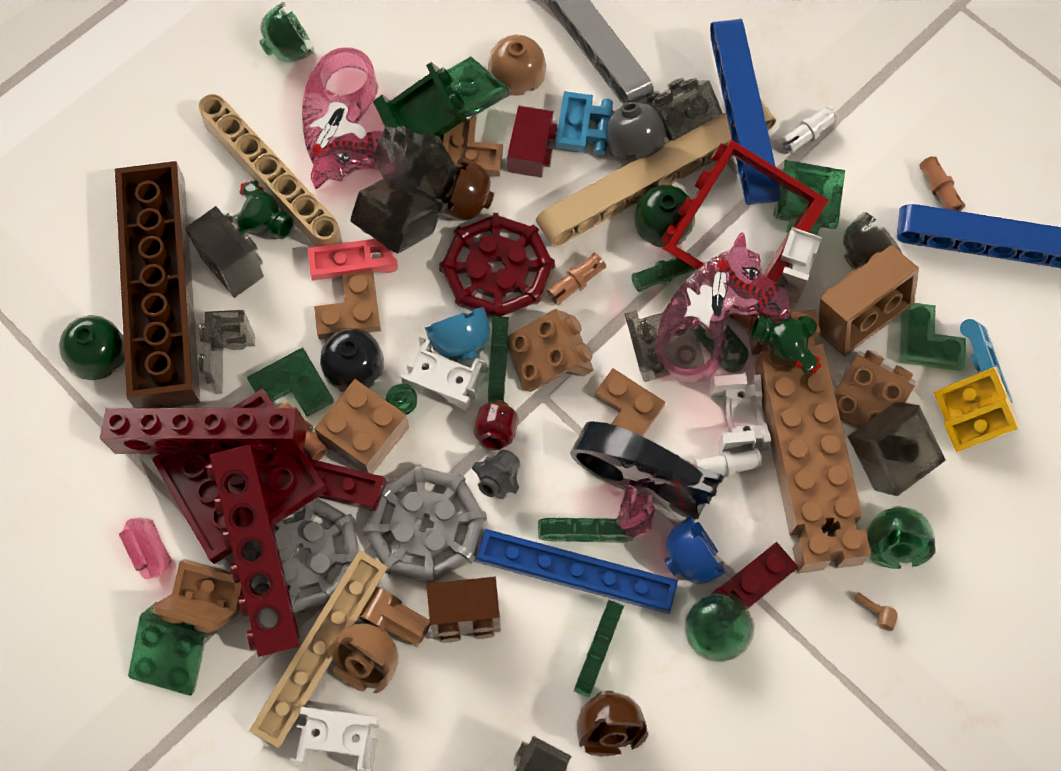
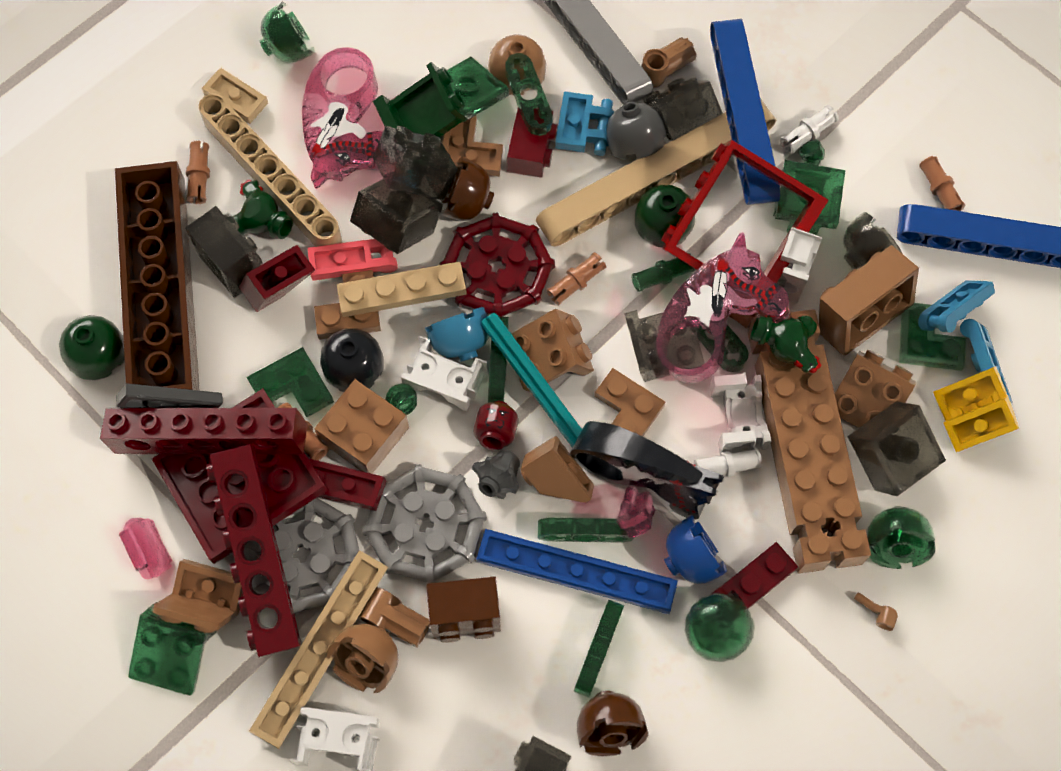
(162, 397): none -> dark grey tile
(197, 172): none -> nougat pin
(219, 331): clear smoke bracket -> none
(237, 94): none -> tan plate
(275, 278): none -> dark red slope
(401, 289): none -> tan plate
(526, 106): none -> clear green beam
(532, 378): none -> teal axle
(556, 472): none -> medium nougat slope
(669, 59): none -> medium nougat piece
(812, 152): none -> clear green hinge
(955, 305): none -> dark azure plate

